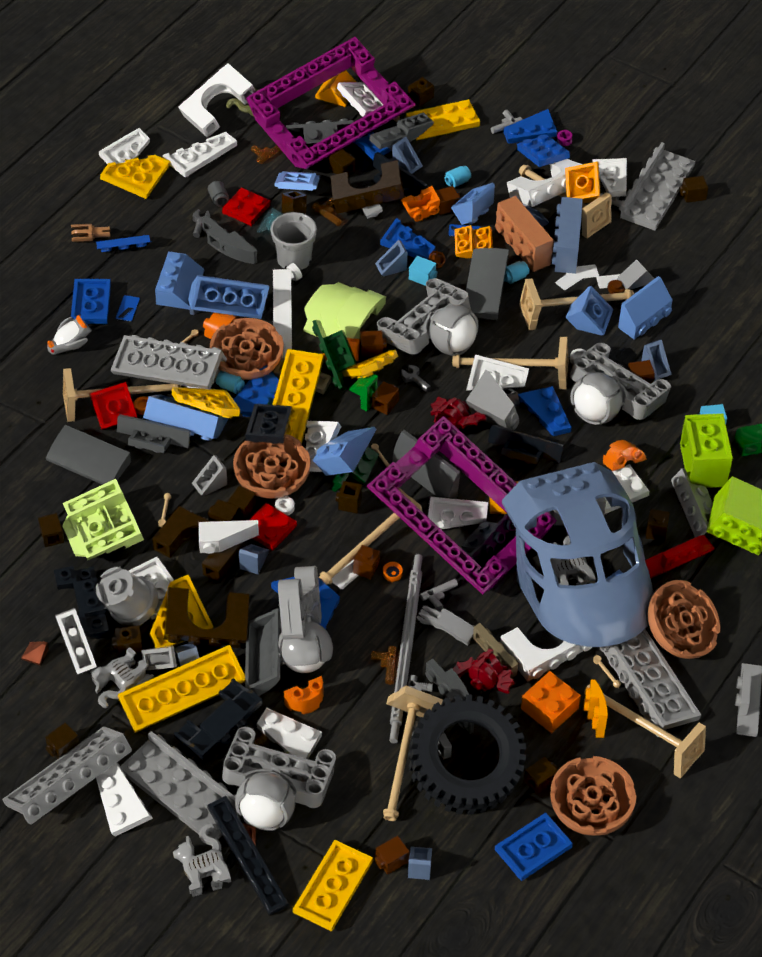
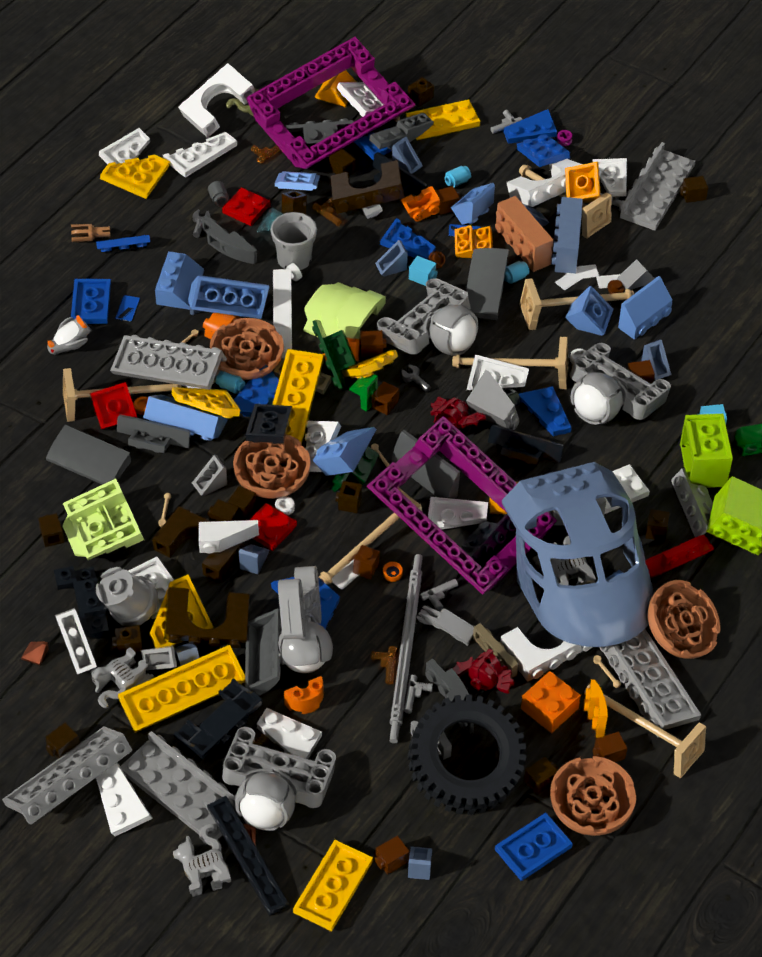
(416, 704): tan tile -> none
(610, 747): none -> reddish brown brick
(620, 453): orange cylinder -> none
(748, 699): light grey bracket -> none

